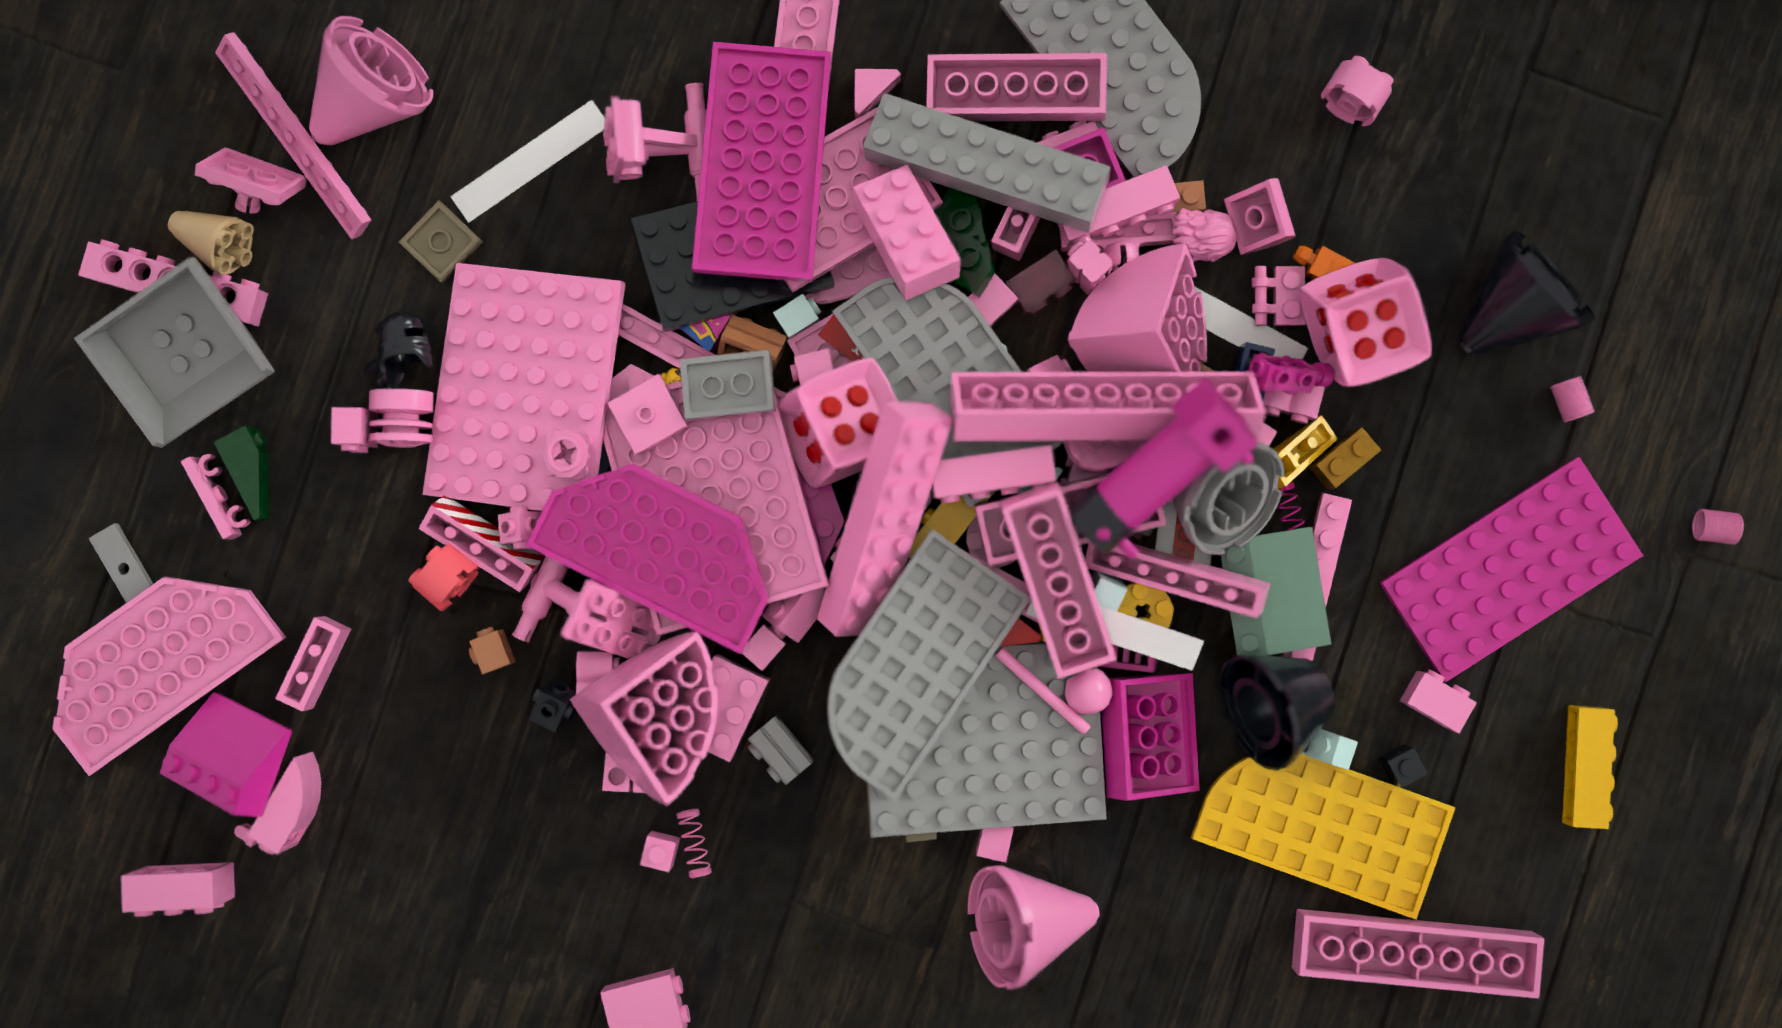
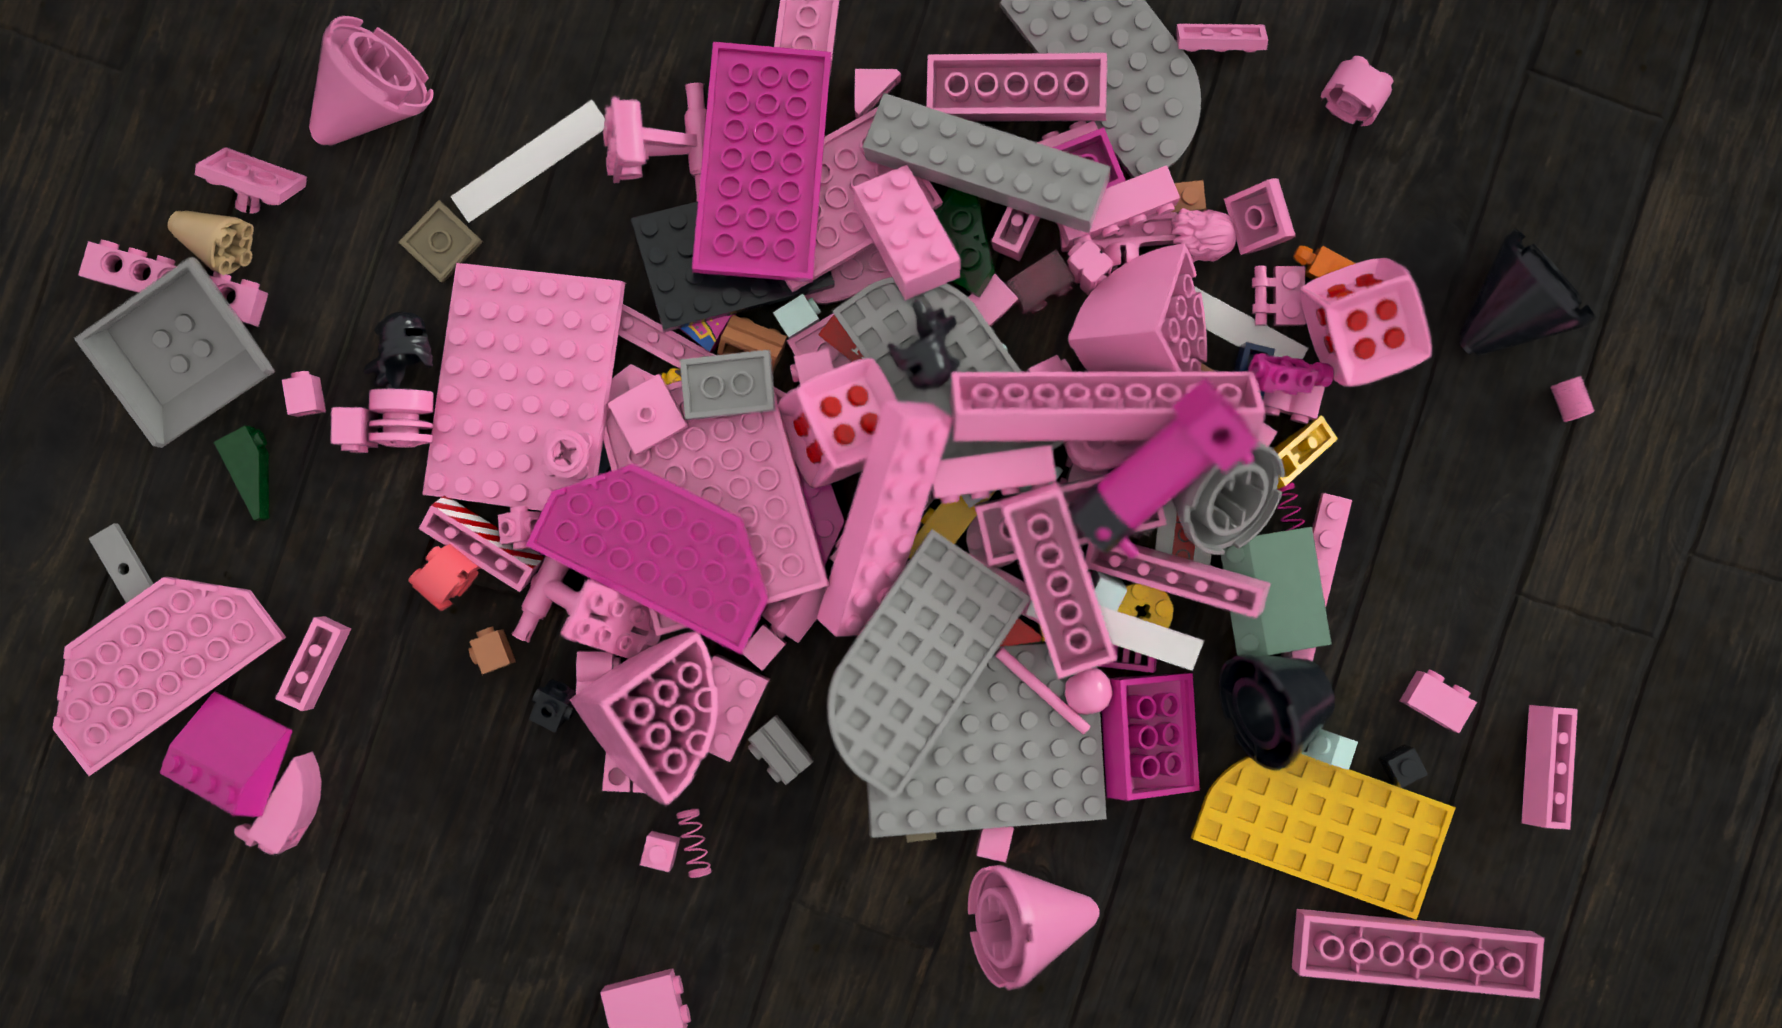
(177, 888): bright pink brick -> none
(214, 496): bright pink plate -> none
(292, 135): bright pink plate -> none
(303, 394): none -> bright pink brick
(927, 359): none -> black piece
(1221, 37): none -> bright pink plate
(1345, 458): pearl gold brick -> none
(1511, 569): dark pink plate -> none
(1549, 767): none -> bright pink brick
(1589, 767): yellow brick -> none
(1718, 526): bright pink piece -> none

